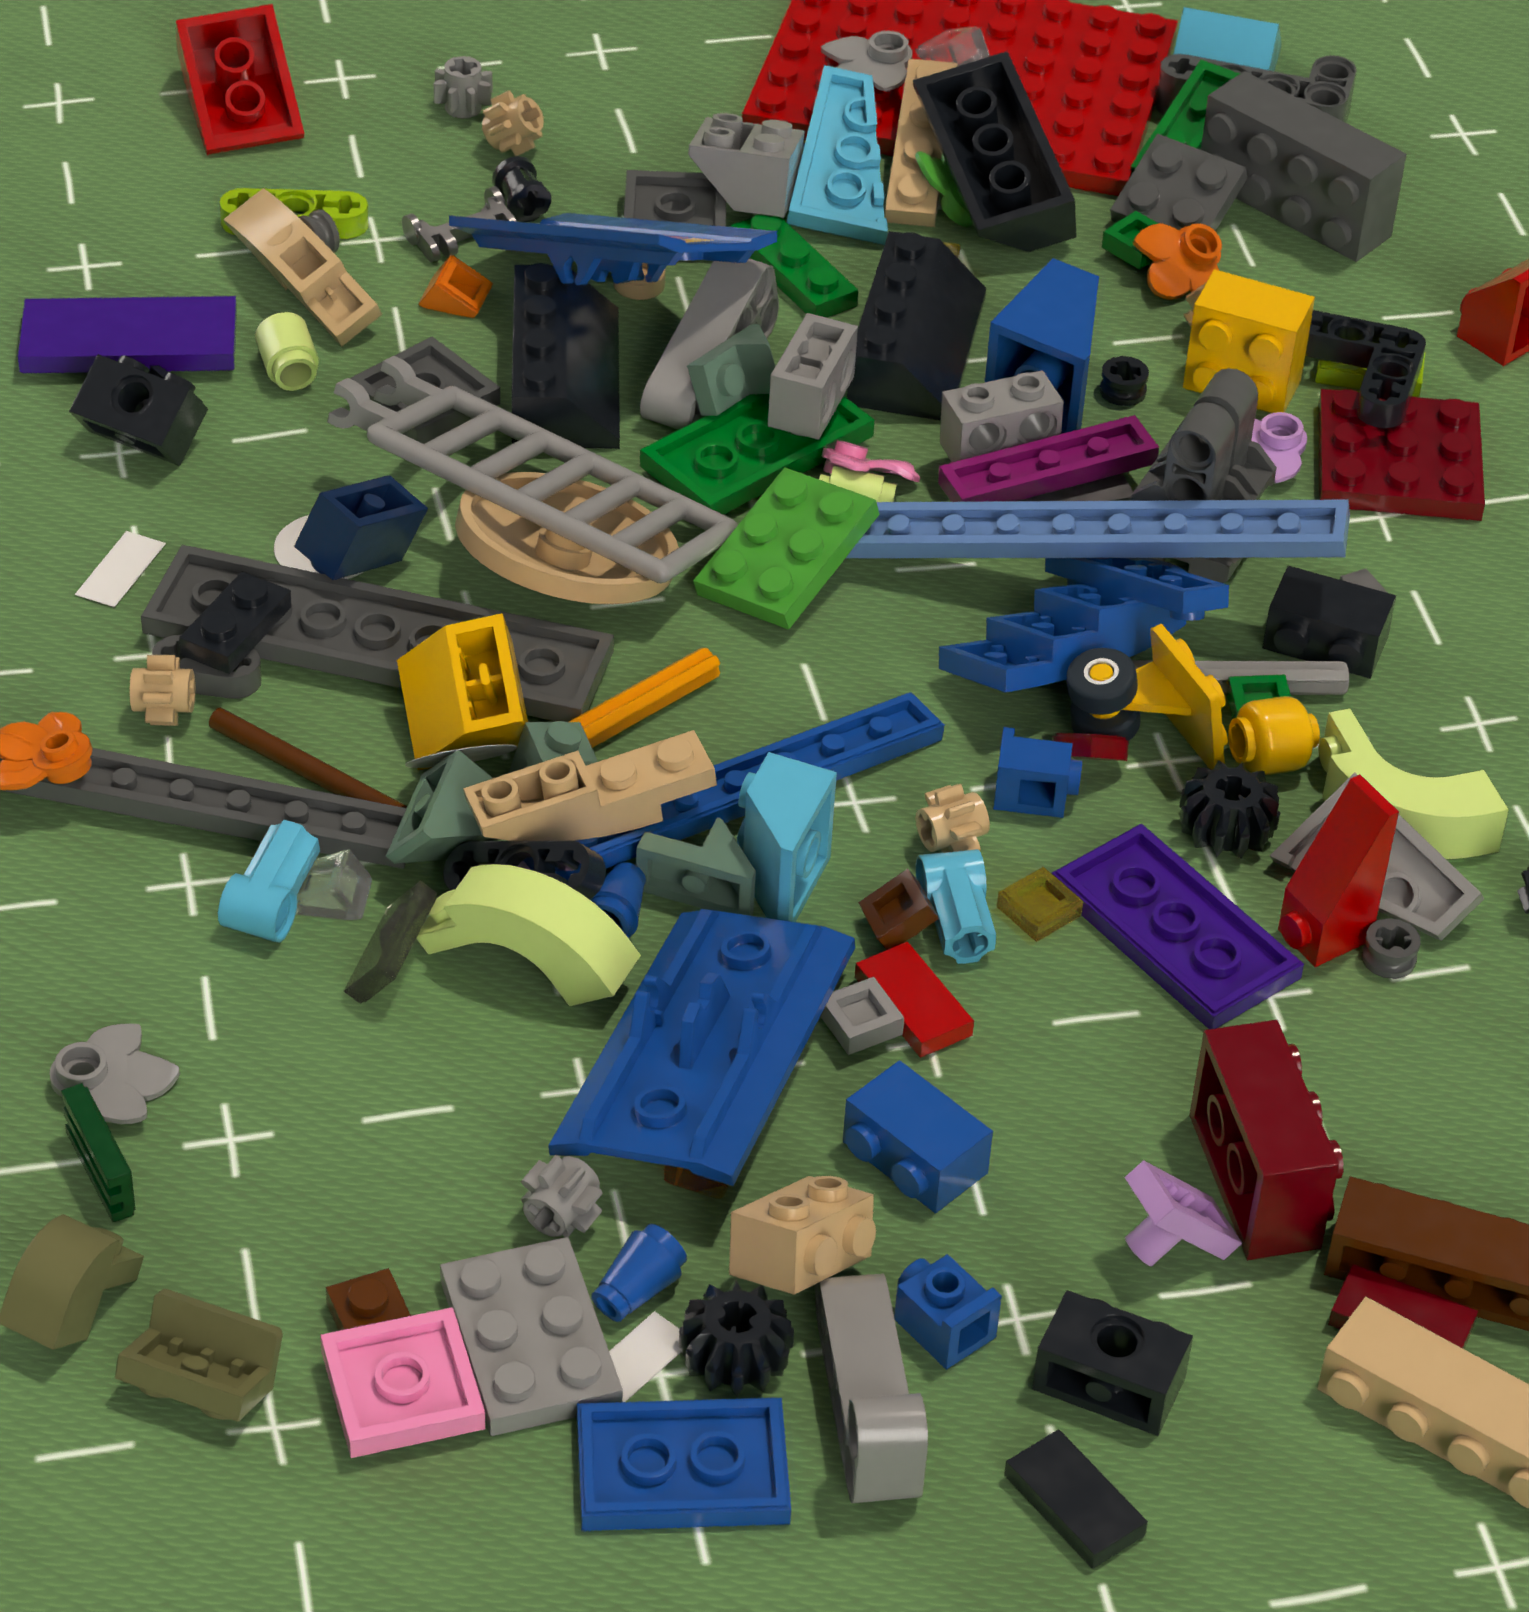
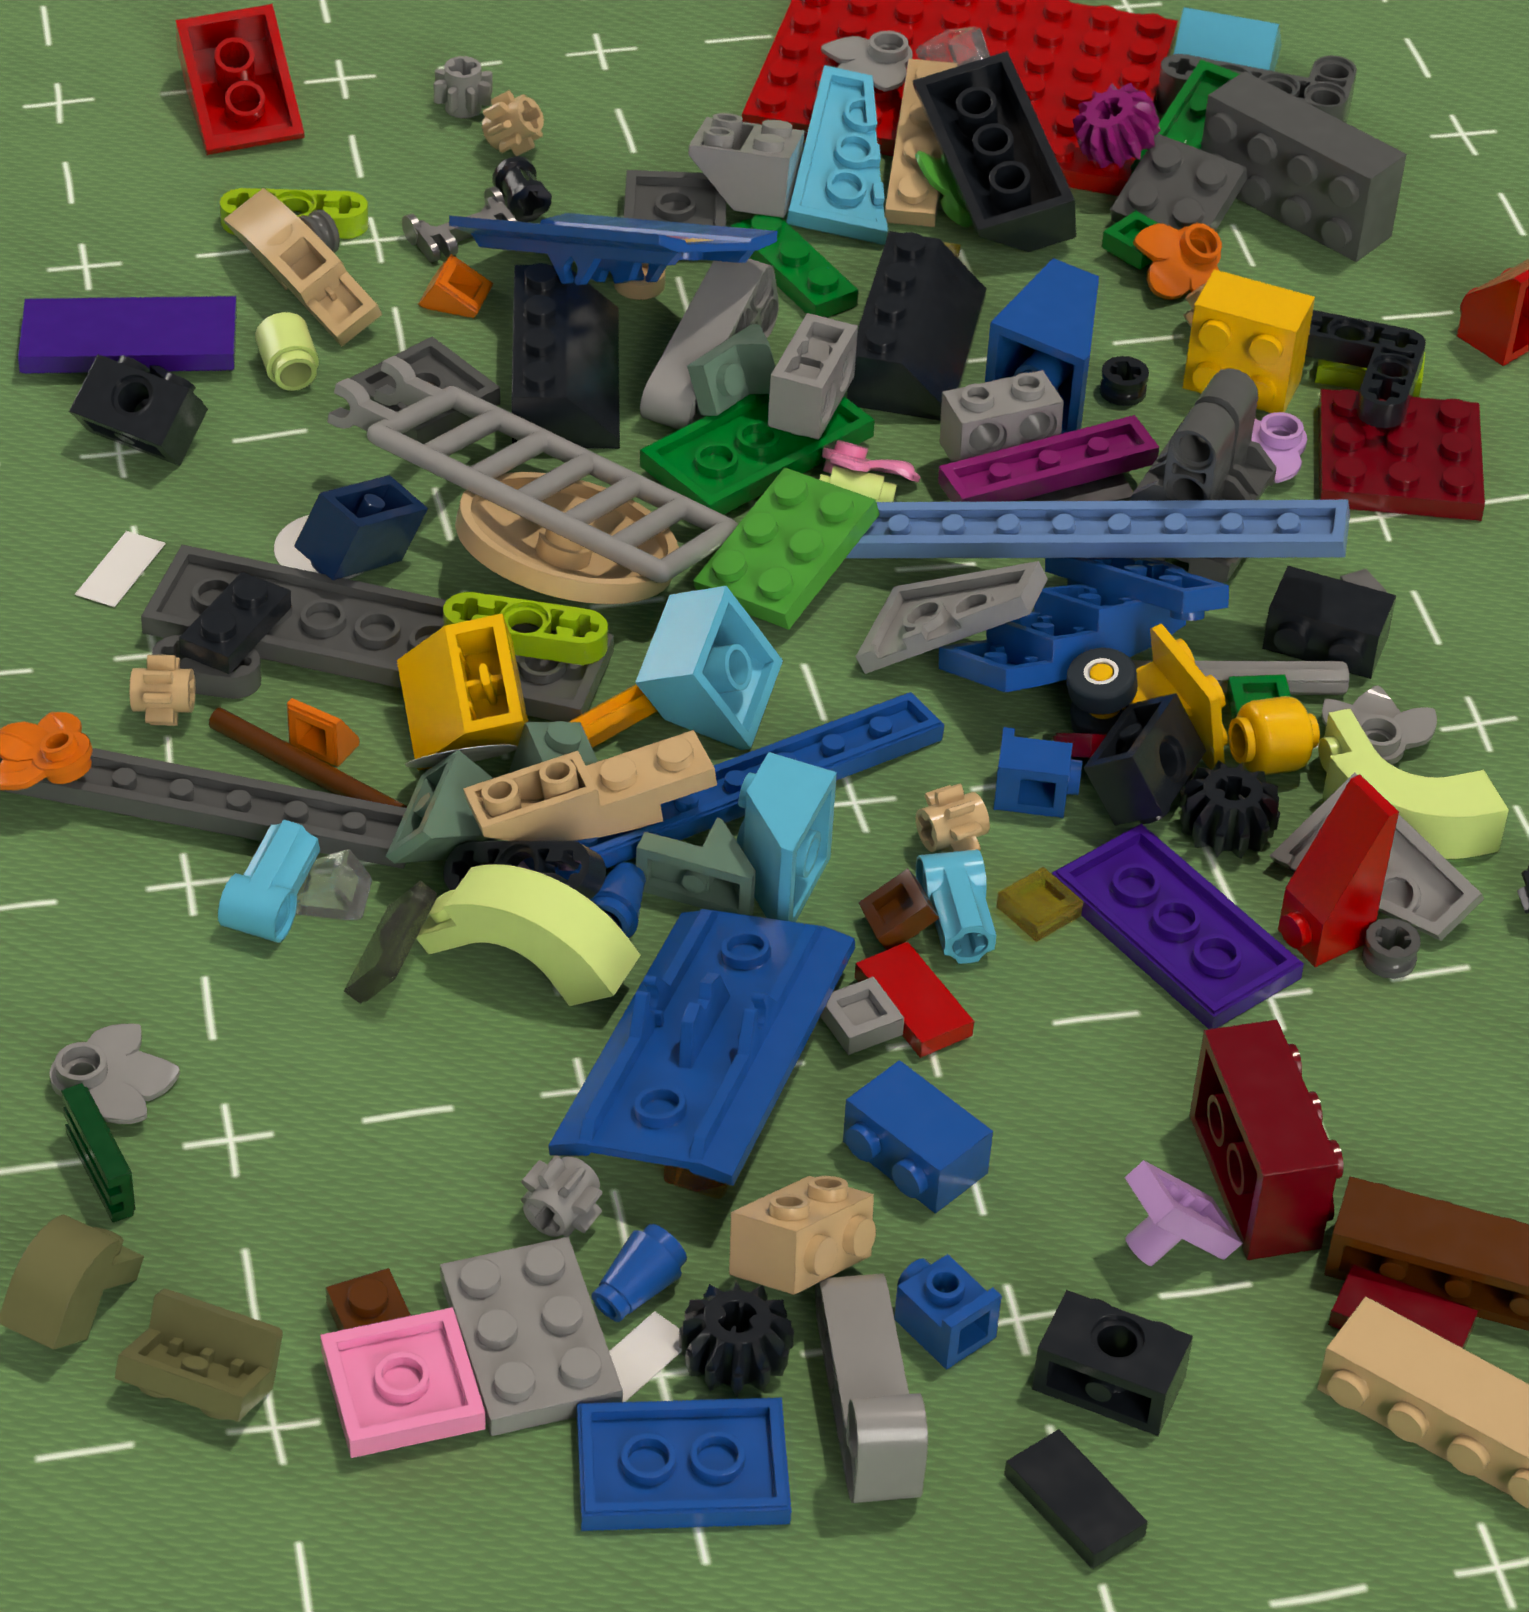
(320, 733): none -> orange slope
(565, 620): none -> lime beam
(710, 667): none -> medium azure slope
(947, 610): none -> light grey wing
(1116, 125): none -> magenta gear
(1145, 760): none -> black brick
(1385, 725): none -> light grey plate

